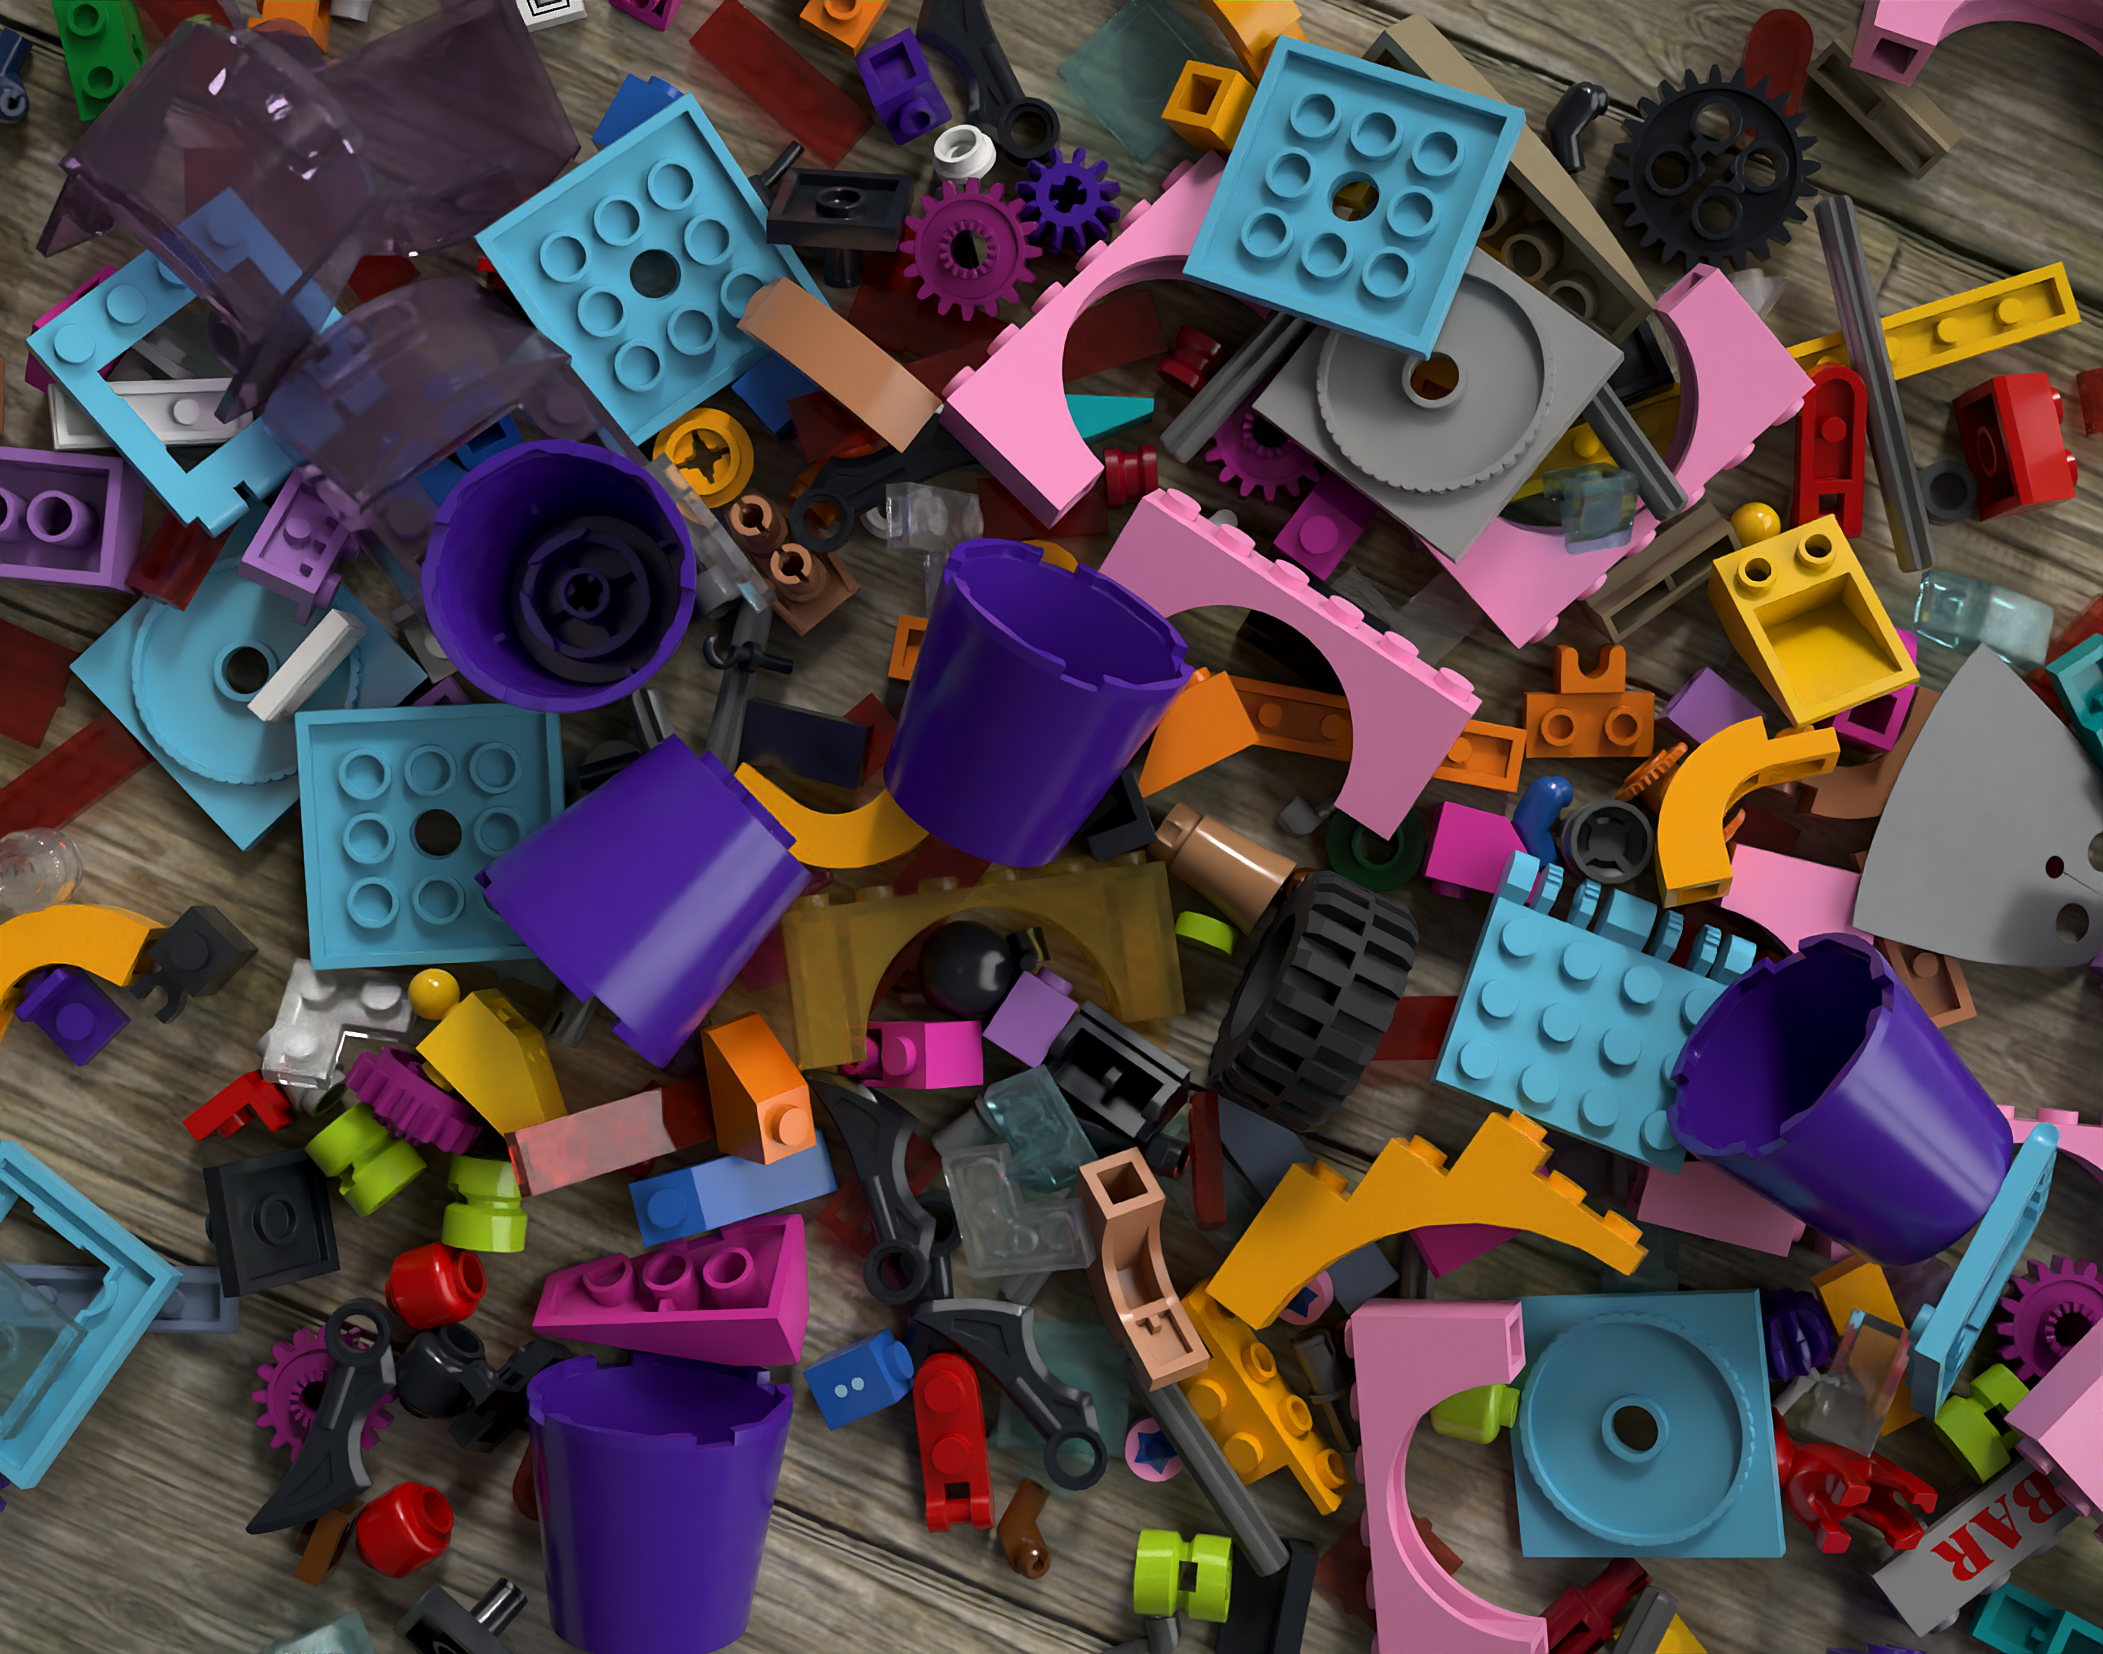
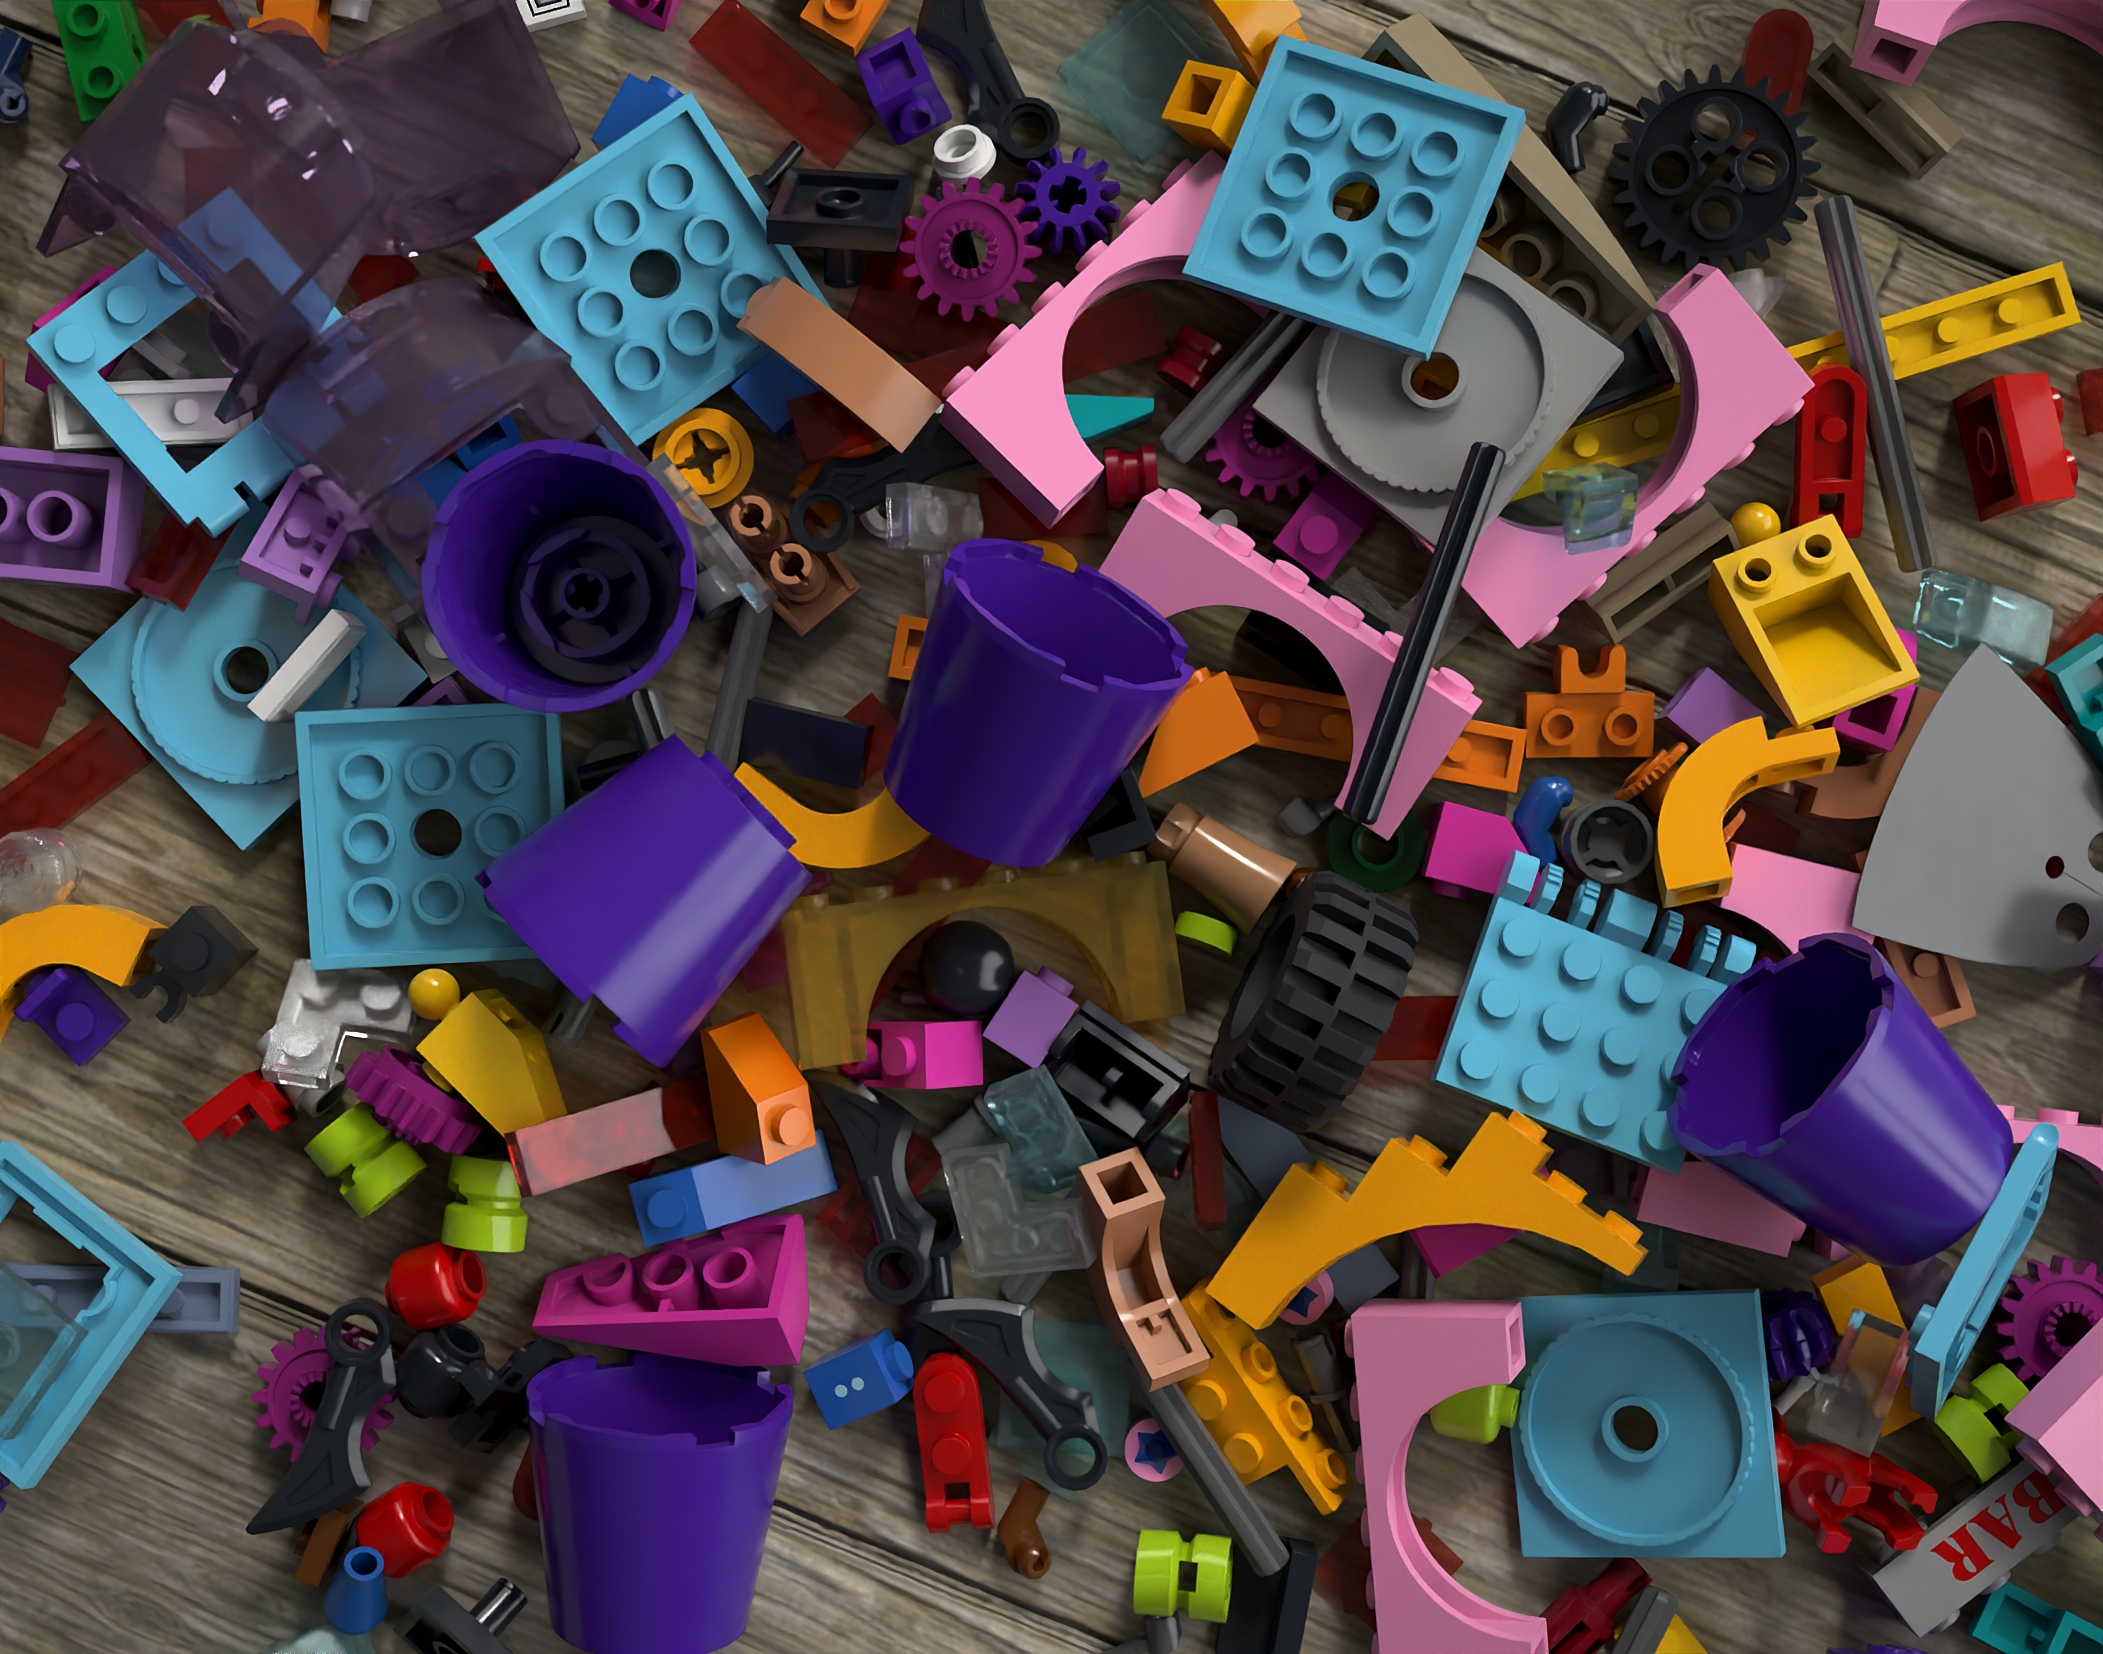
(269, 1221): black tile -> none
(358, 1594): none -> blue cone
(748, 657): black hand -> none
(1028, 948): black hand -> none
(1424, 633): none -> black axle
(1635, 454): dark grey axle -> none
(1948, 492): dark grey tile -> none

